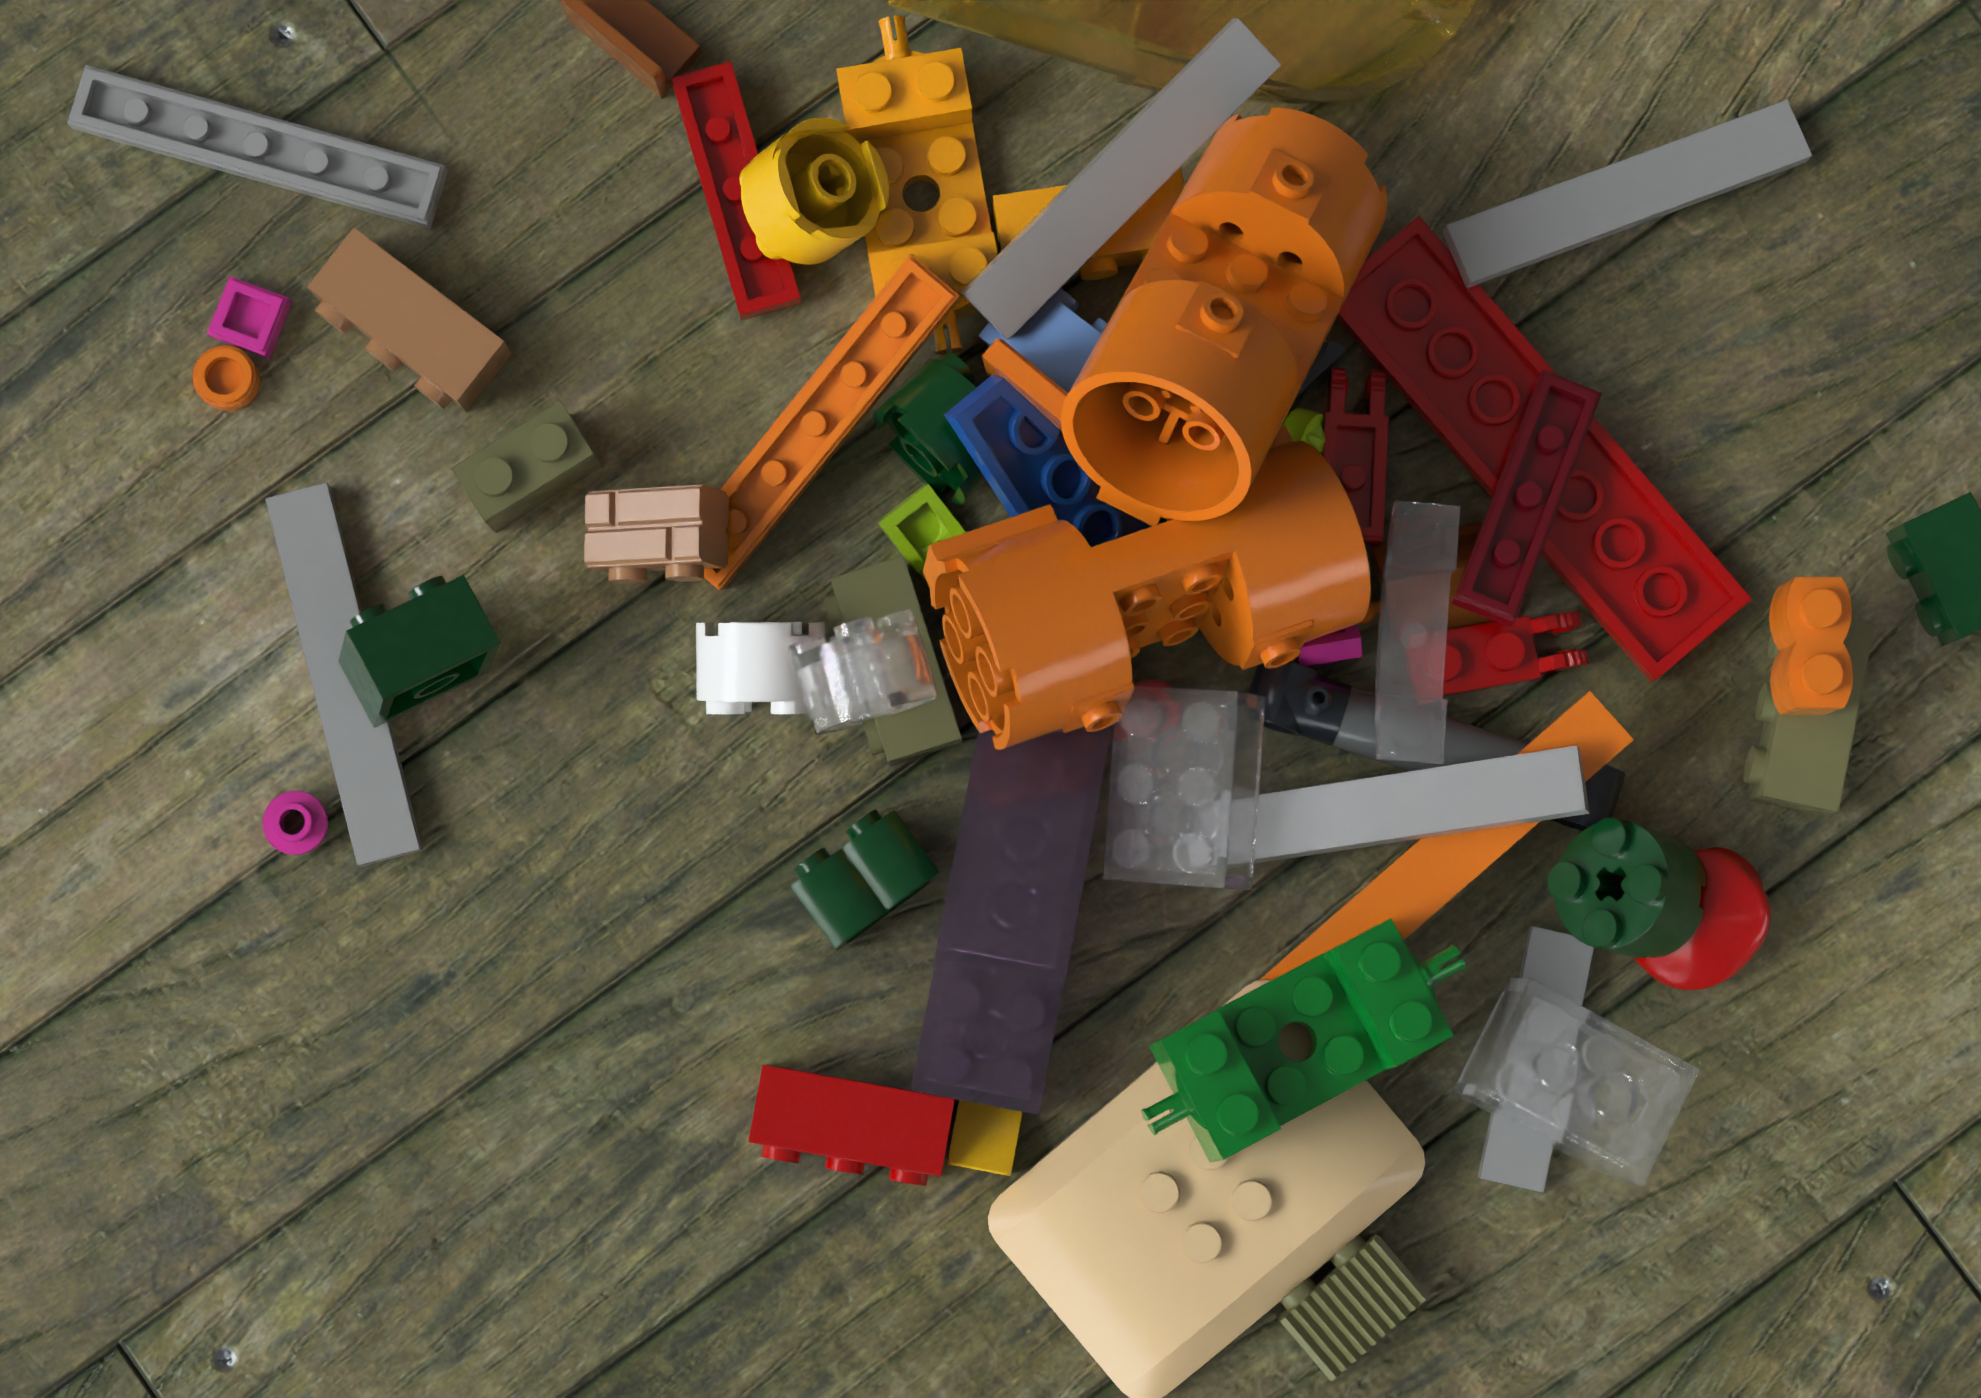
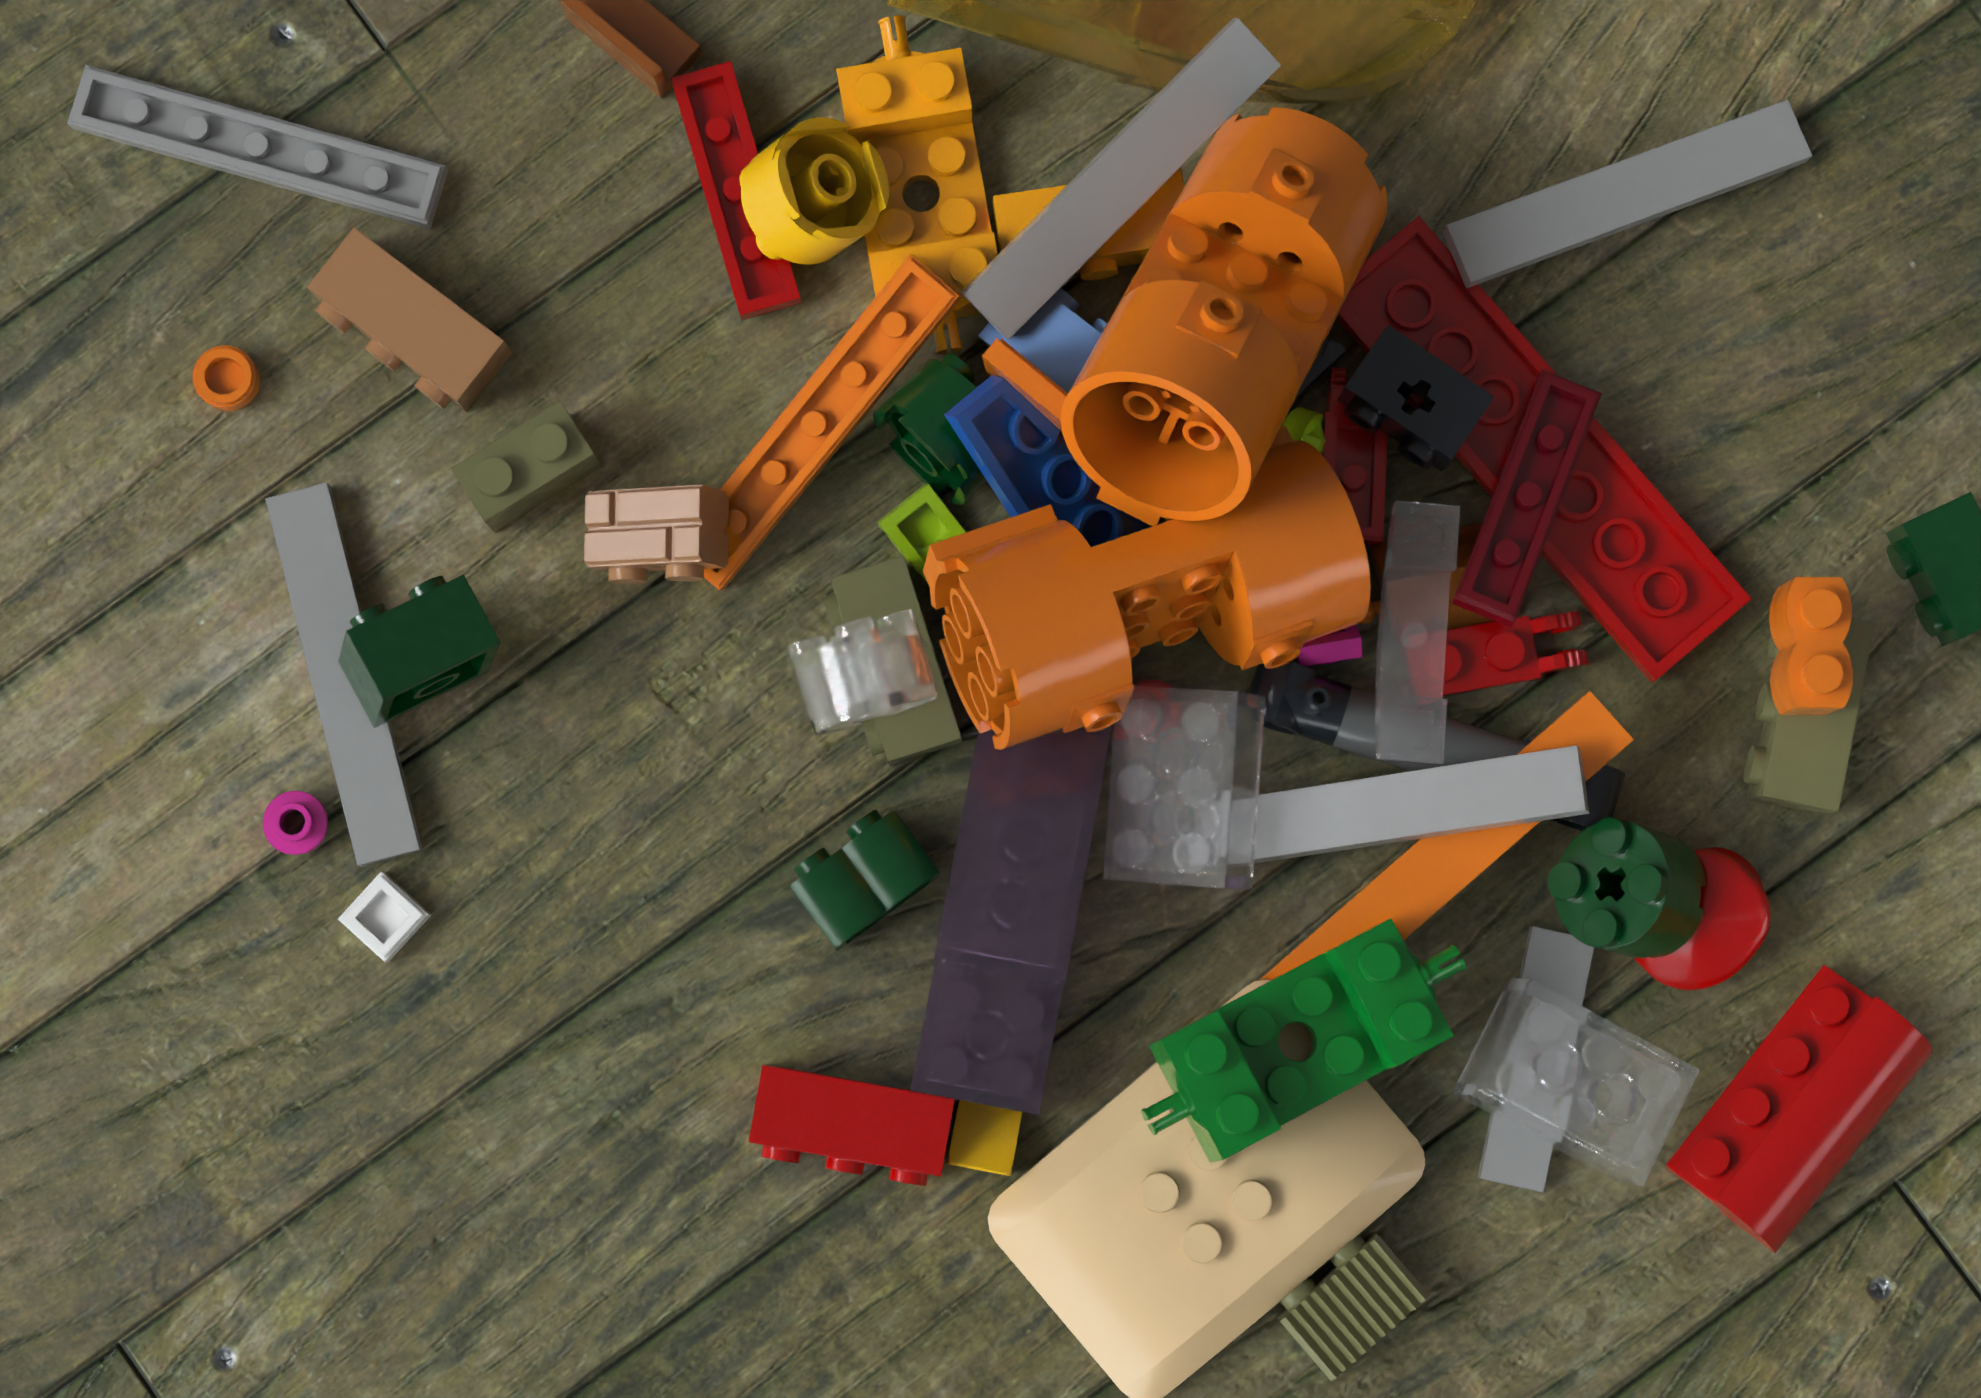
(249, 317): dark pink tile -> none
(384, 916): none -> white tile
(749, 665): white brick -> none
(1444, 416): none -> black brick
(1800, 1107): none -> red brick

